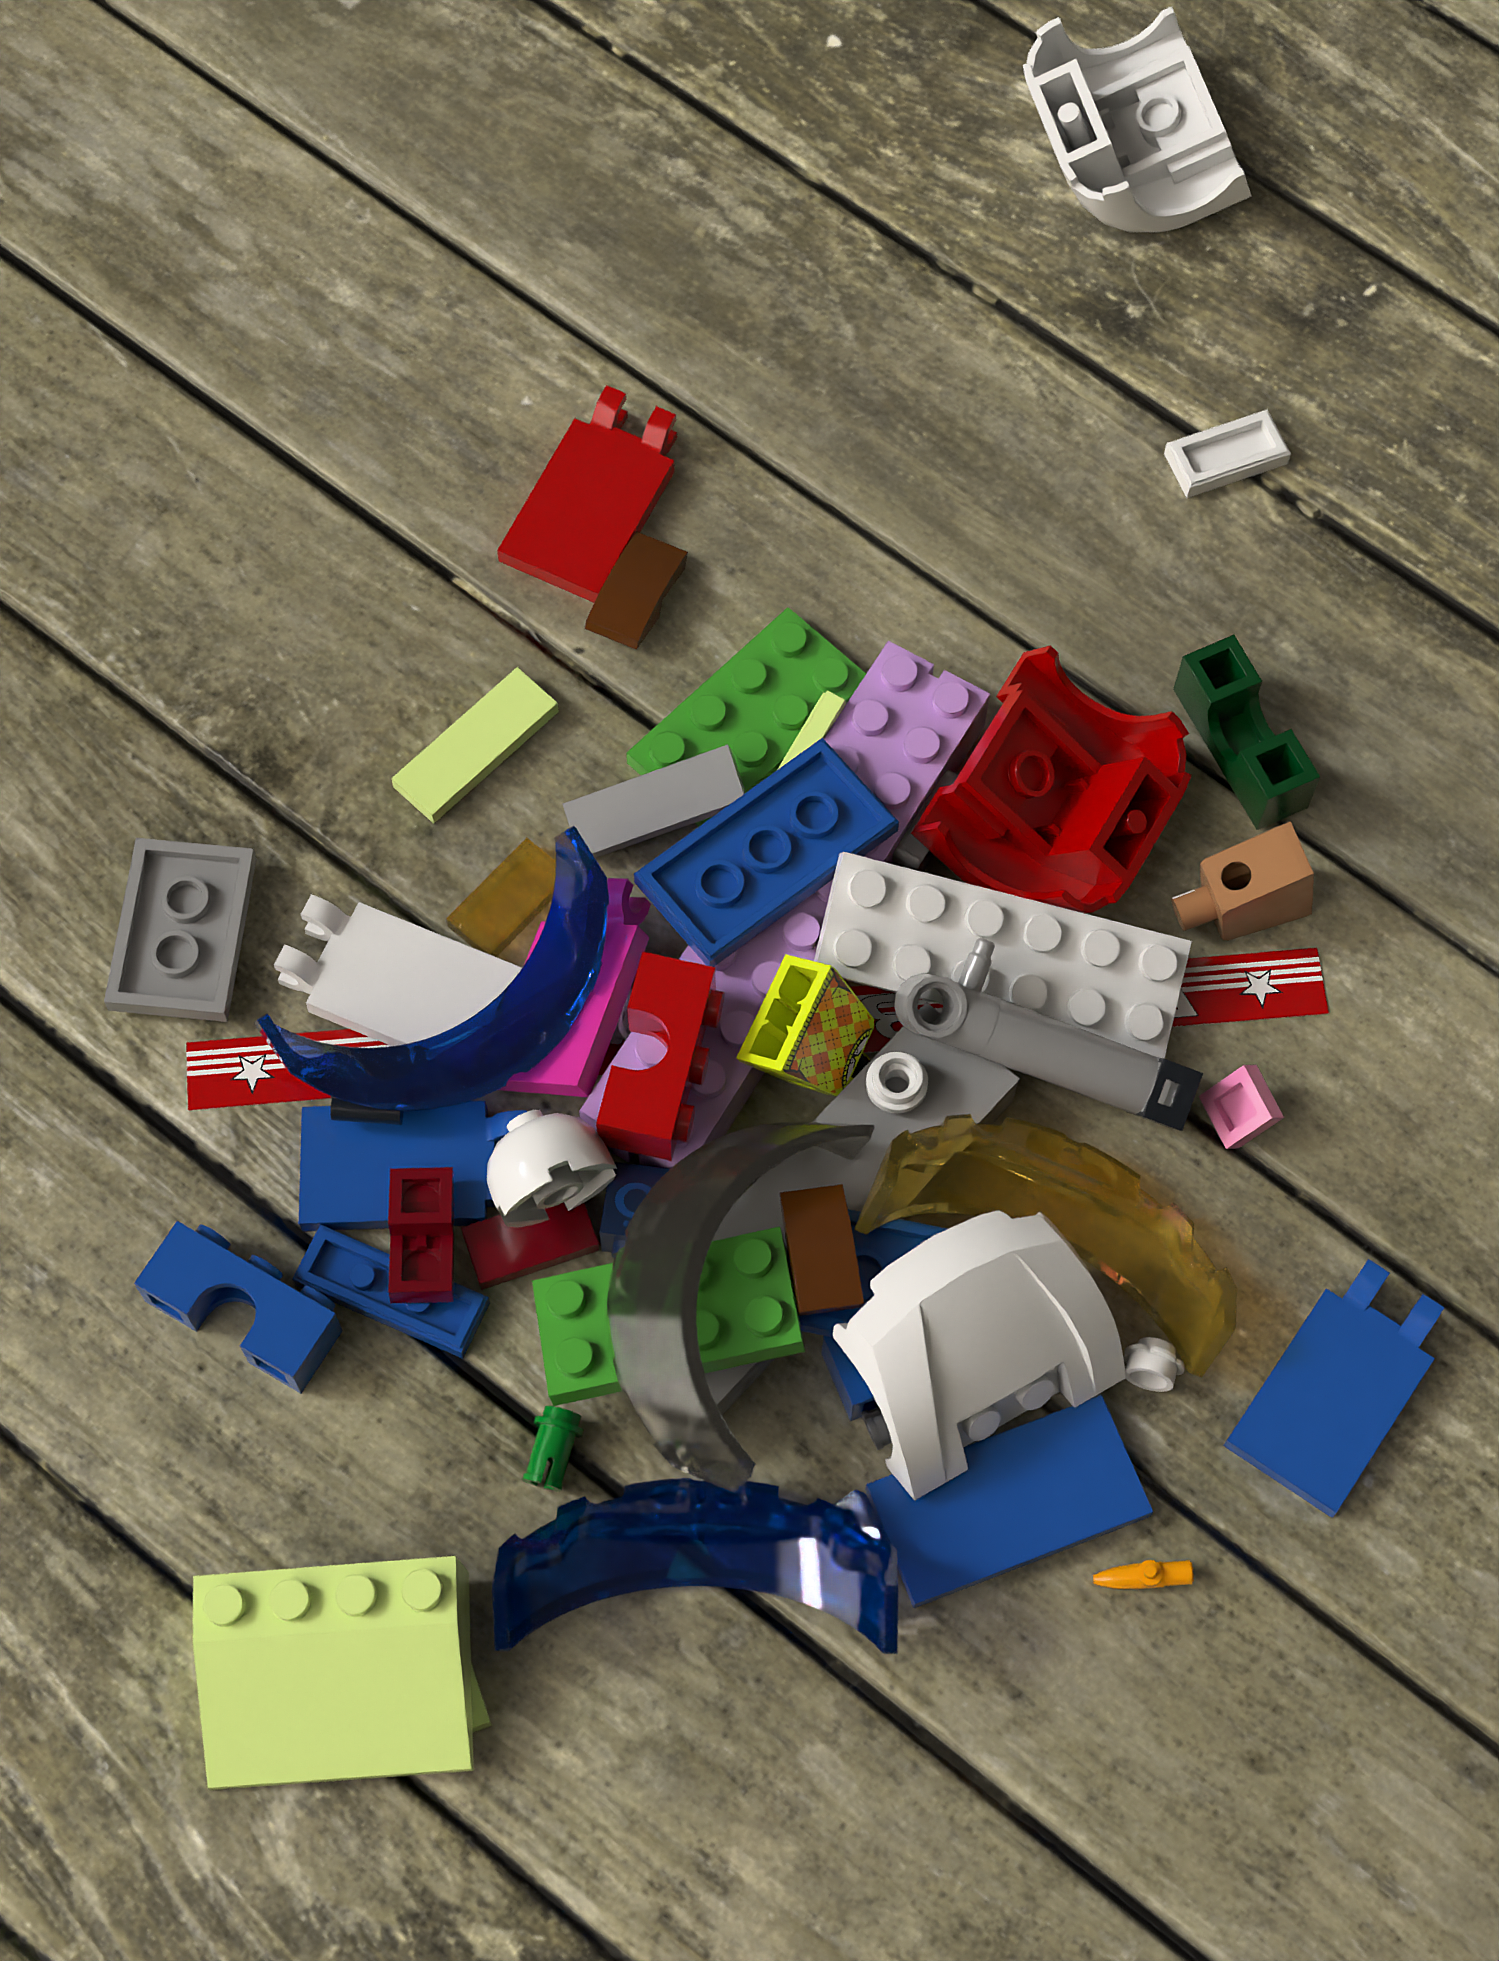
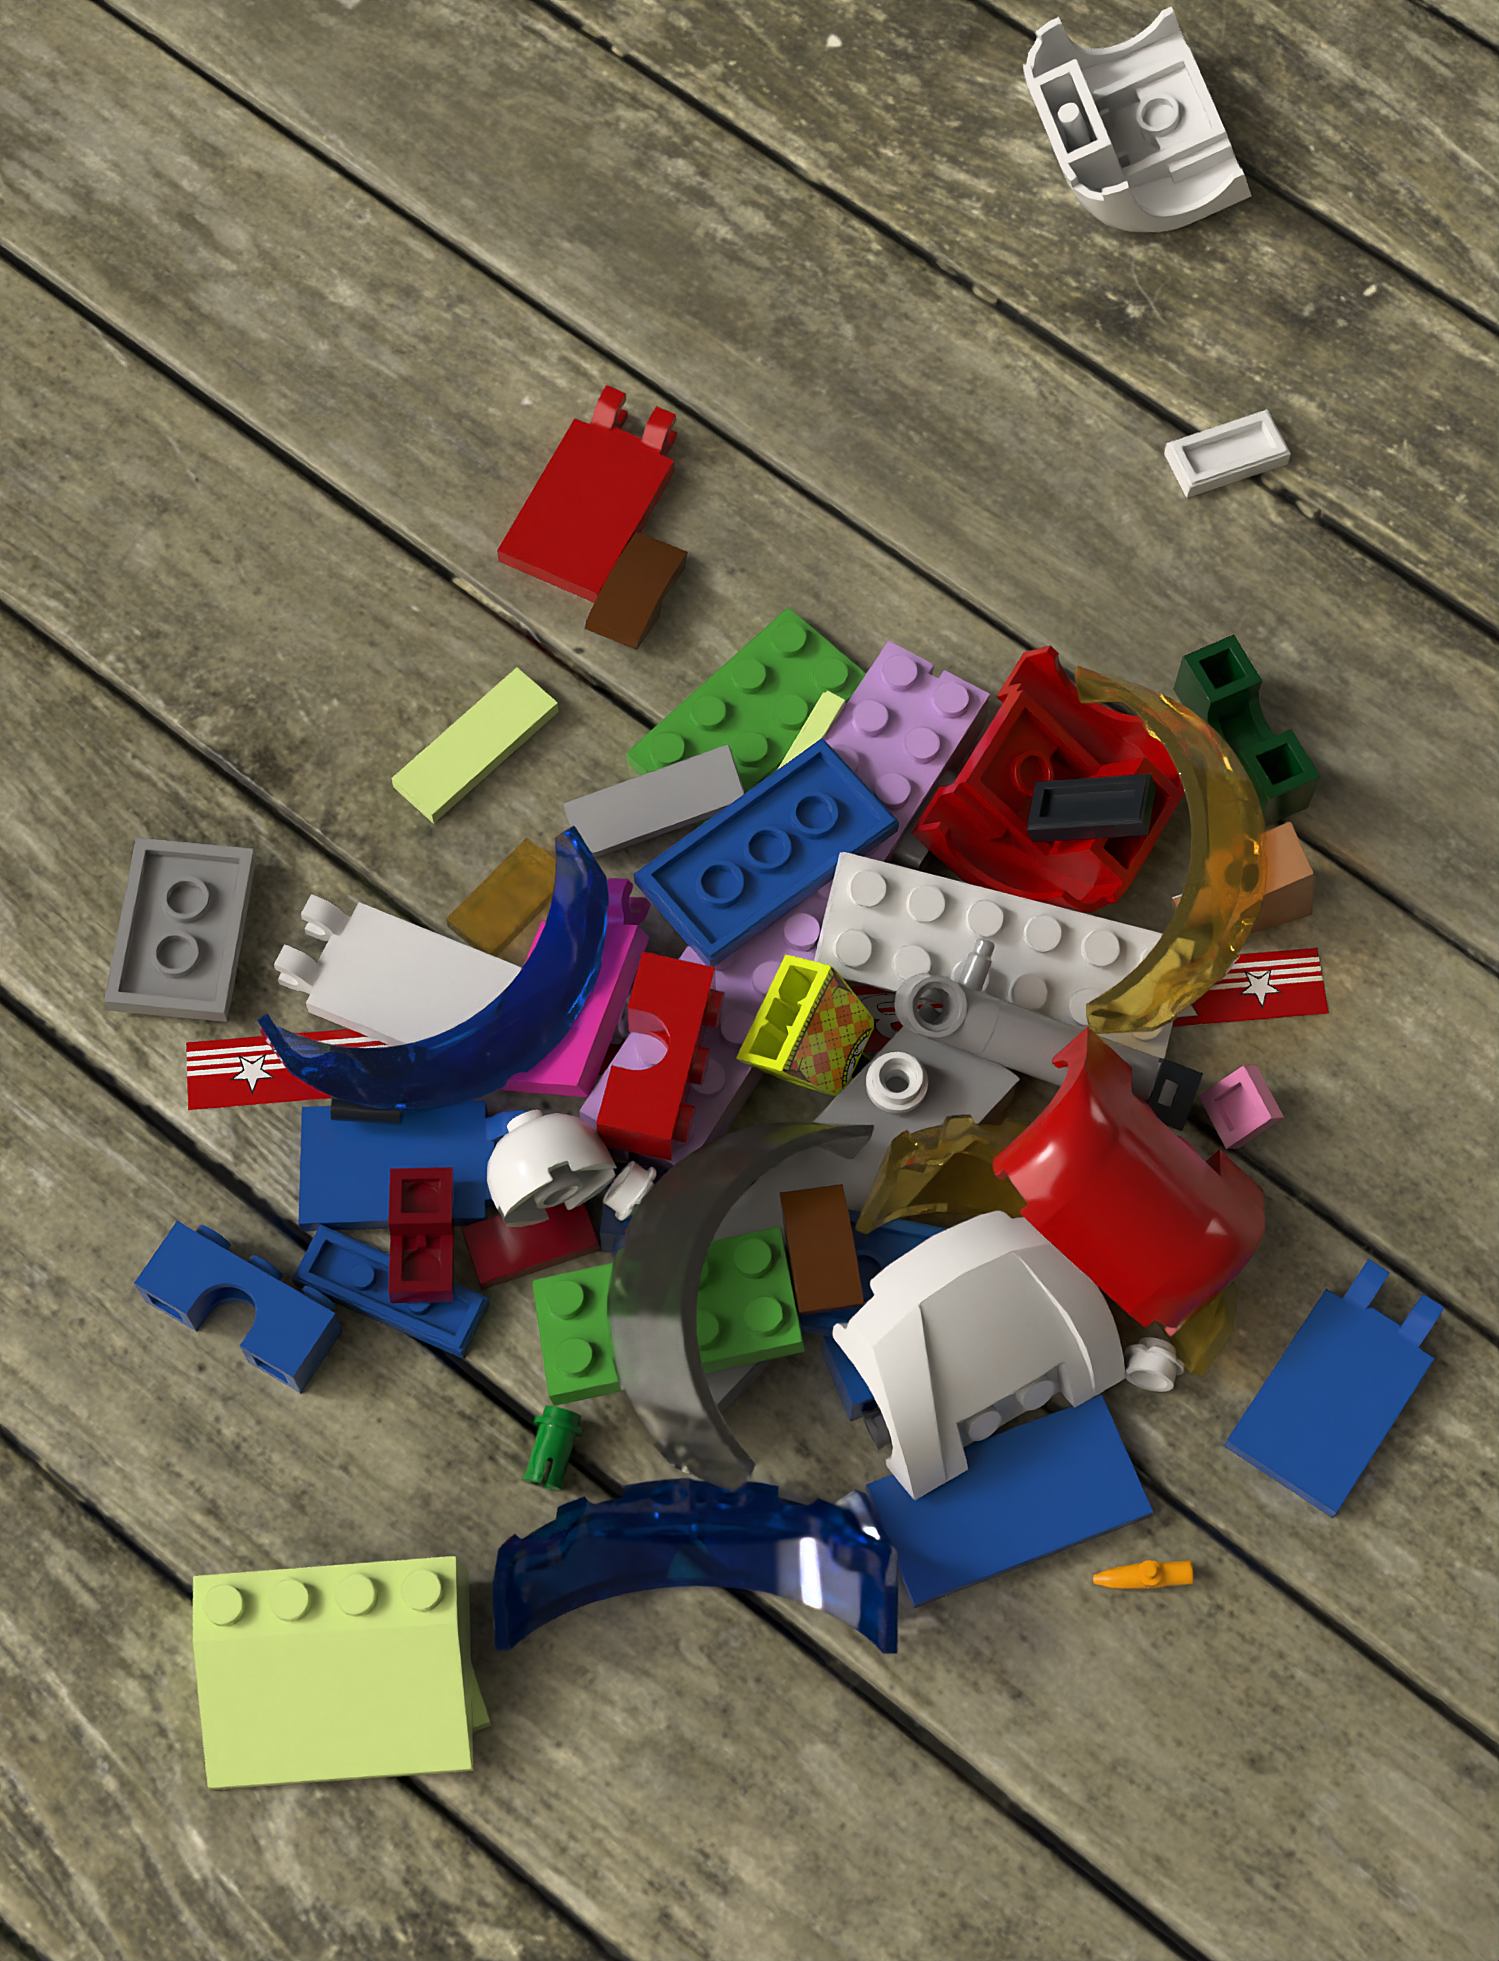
(629, 1189): none -> white plate
(1091, 808): none -> black tile
(1131, 1194): none -> red piece
(1224, 871): none -> clear yellow windscreen

